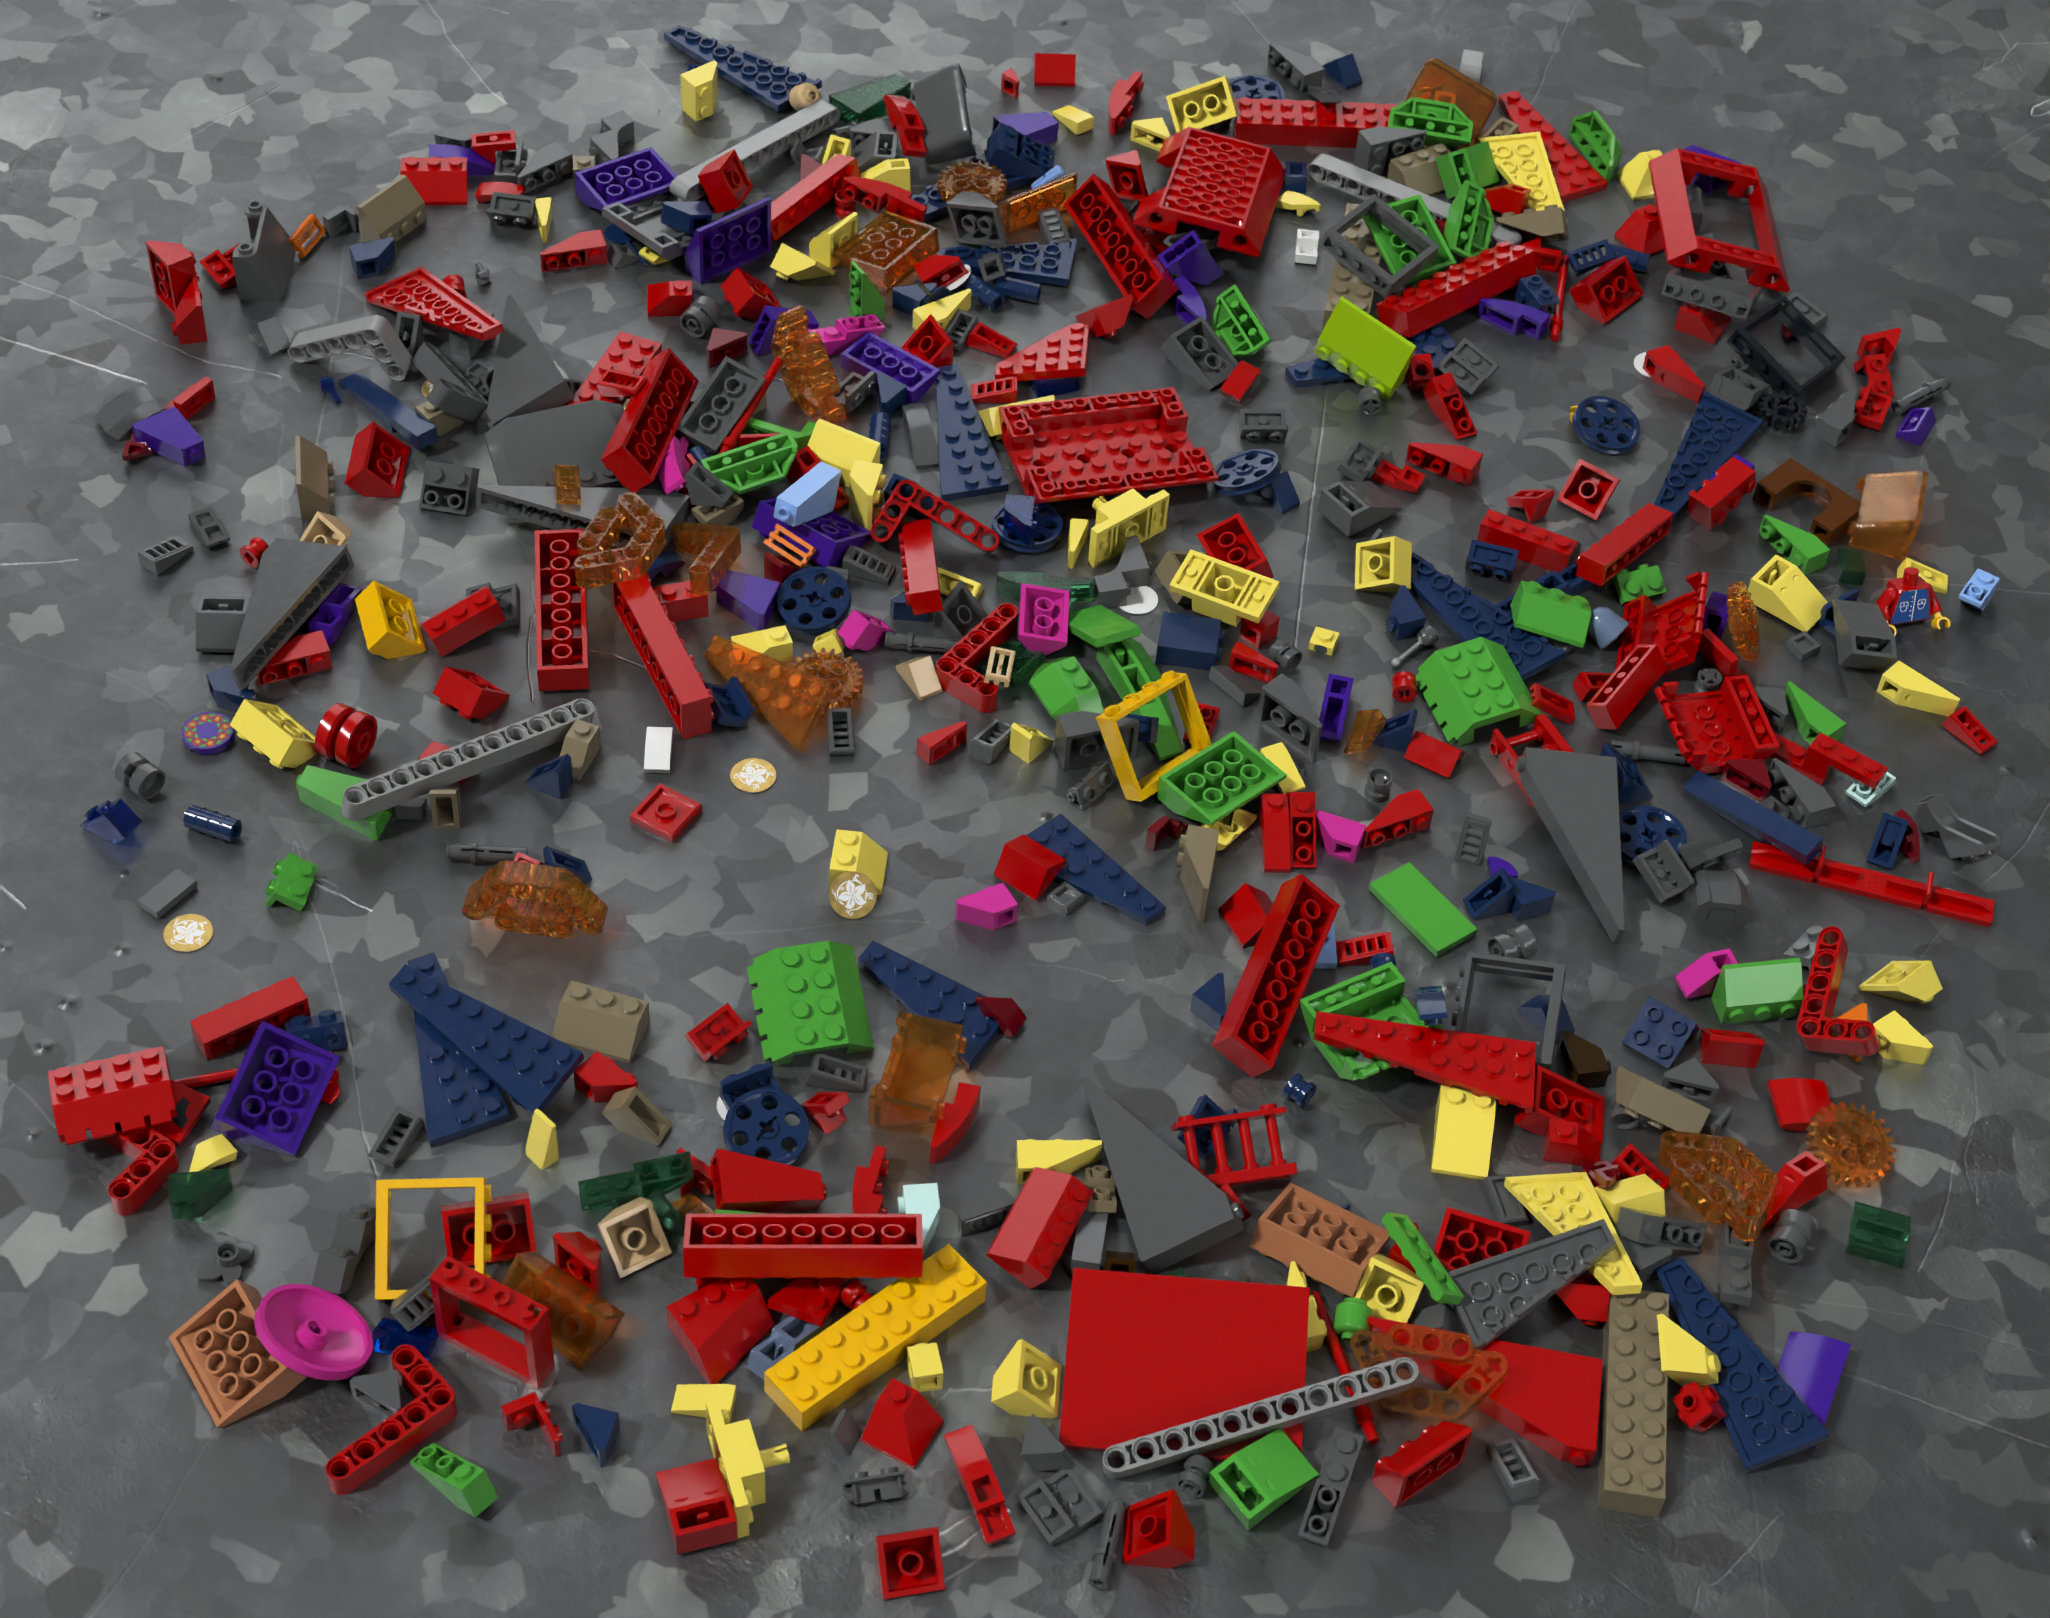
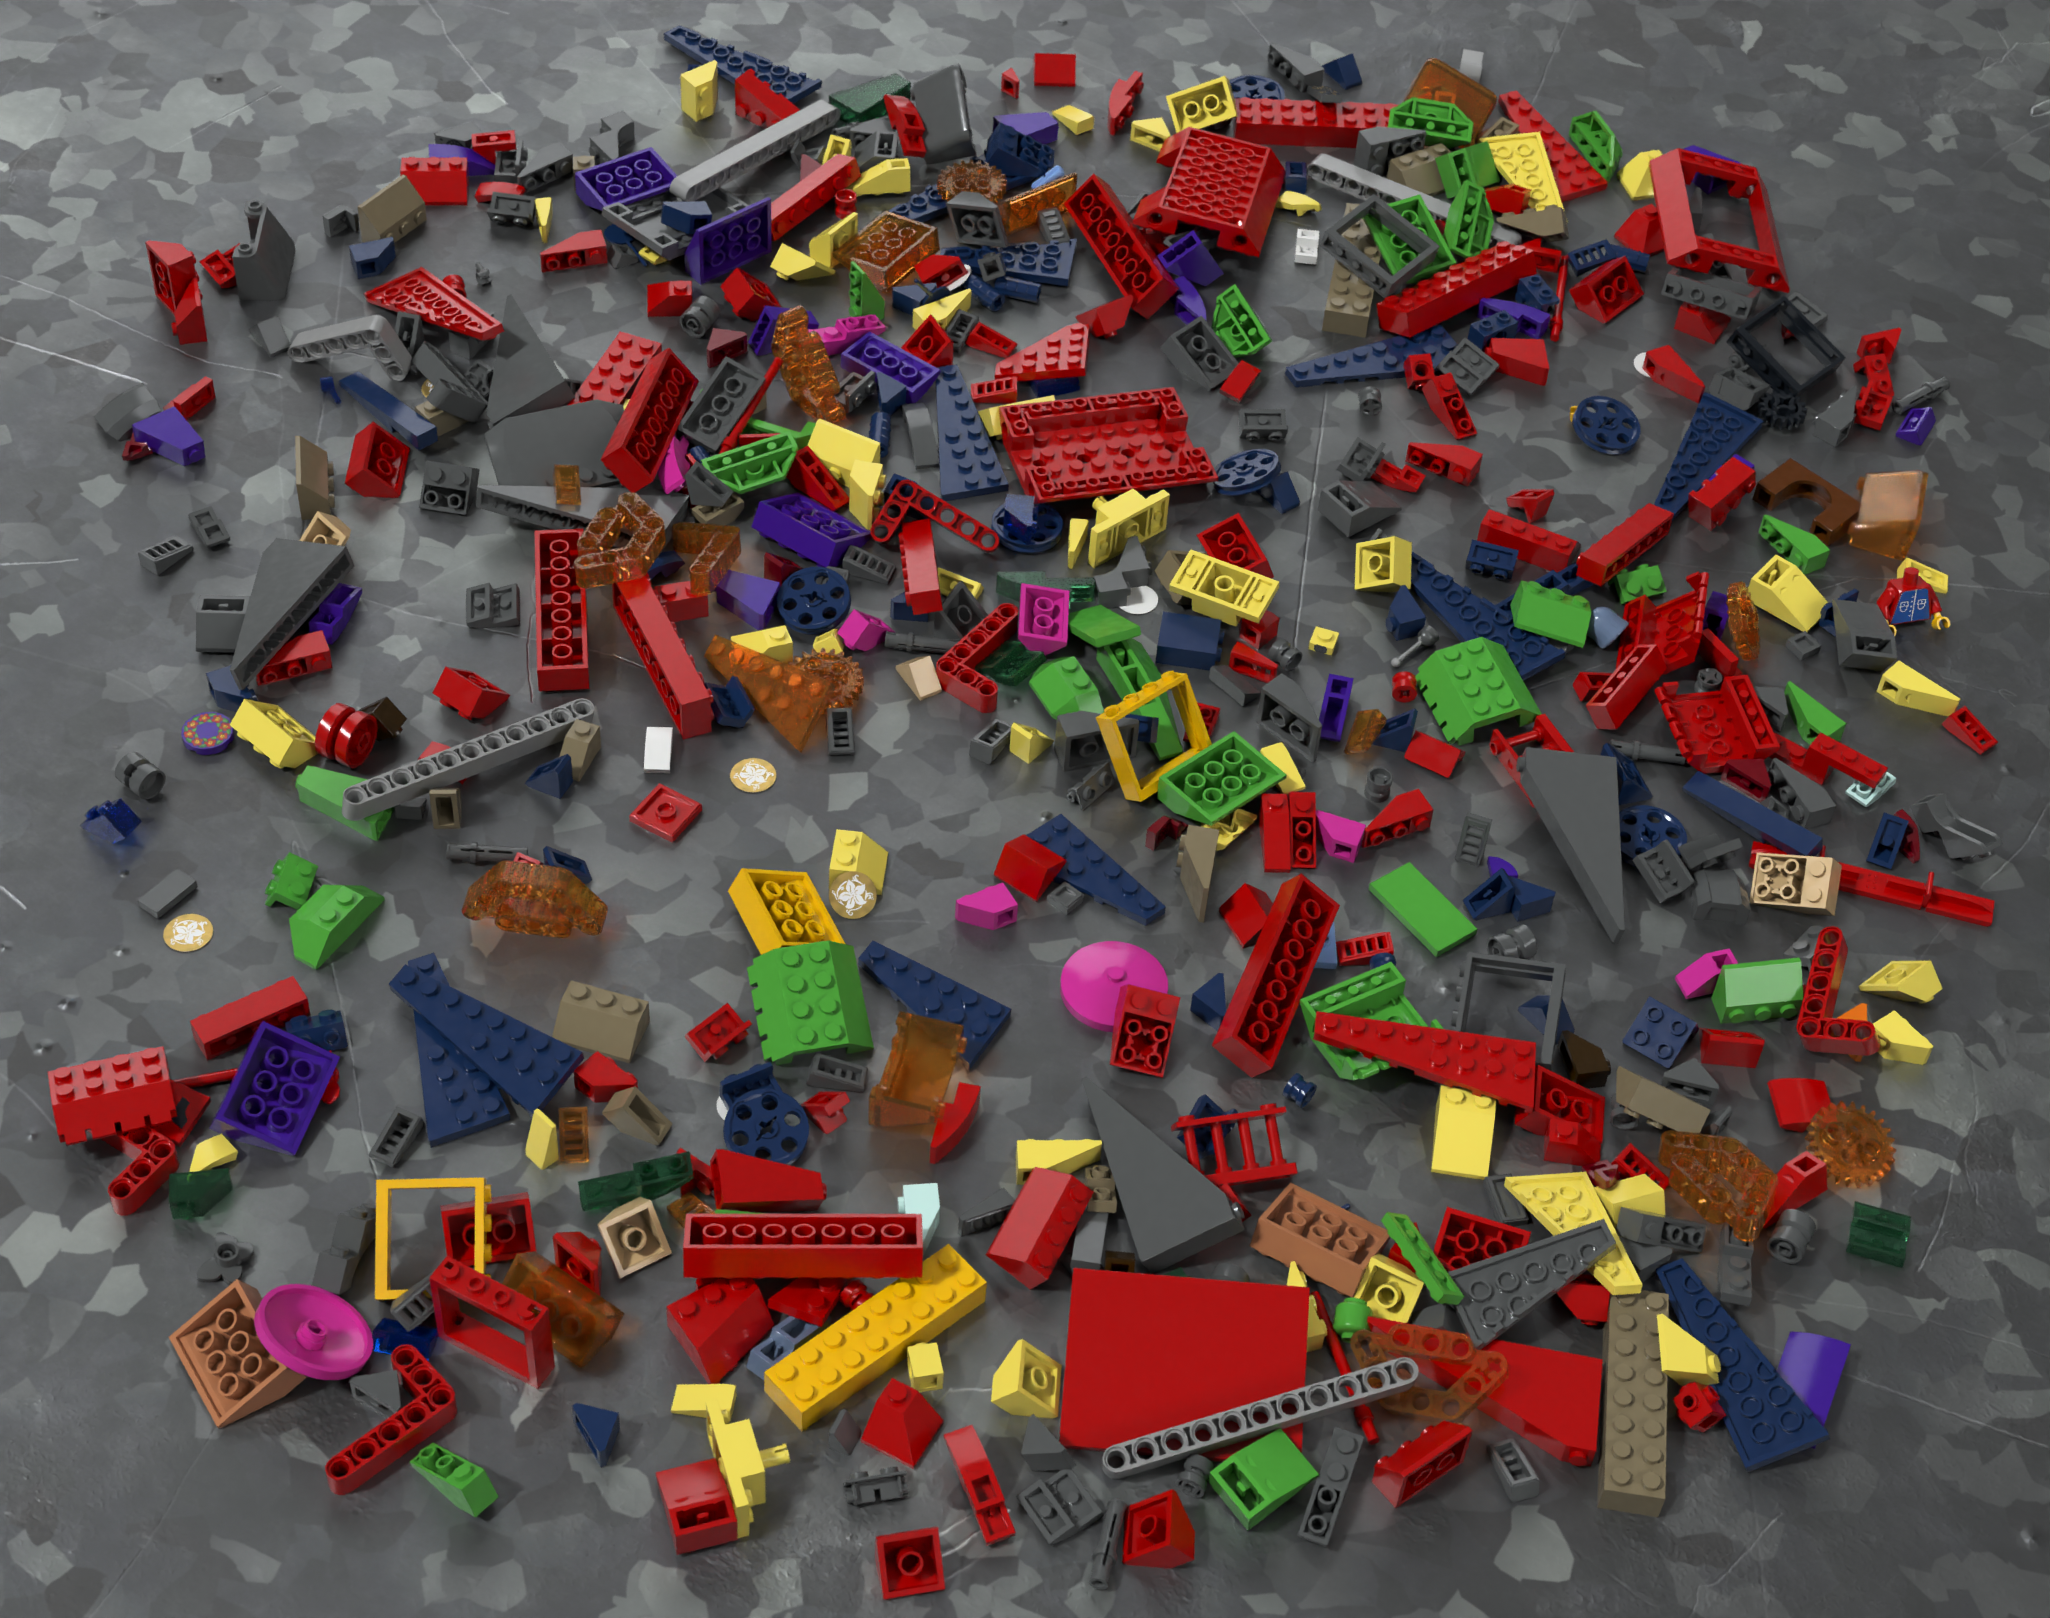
(212, 823): dark blue axle -> none
(253, 552): red wheel -> none
(303, 251): orange tile -> none
(329, 920): none -> bright green wedge
(388, 718): none -> dark brown slope
(389, 622): yellow slope -> none
(463, 621): red slope -> none
(528, 1408): red bracket -> none
(570, 1114): none -> clear orange slope
(615, 384): red slope -> none
(670, 1218): clear green slope -> none
(725, 182): red slope -> none
(759, 103): none -> red wedge
(775, 536): orange tile -> none
(781, 909): none -> yellow slope
(803, 96): tan head -> none
(809, 496): light blue slope -> none
(867, 1184): red slope -> none
(880, 195): red slope -> none
(941, 742): red slope -> none
(998, 677): tan tile -> none
(1005, 1012): dark red slope -> none
(1097, 972): none -> dark pink dish
(1127, 176): red slope -> none
(1143, 1029): none -> red slope
(1365, 349): lime slope -> none
(1430, 1004): dark blue slope -> none
(1495, 326): none -> dark blue brick
(1520, 358): none -> red slope
(1552, 703): red tile -> none
(1588, 489): red slope -> none
(1796, 883): none -> tan slope
(1851, 566): clear green slope -> none
(1979, 590): light blue slope -> none

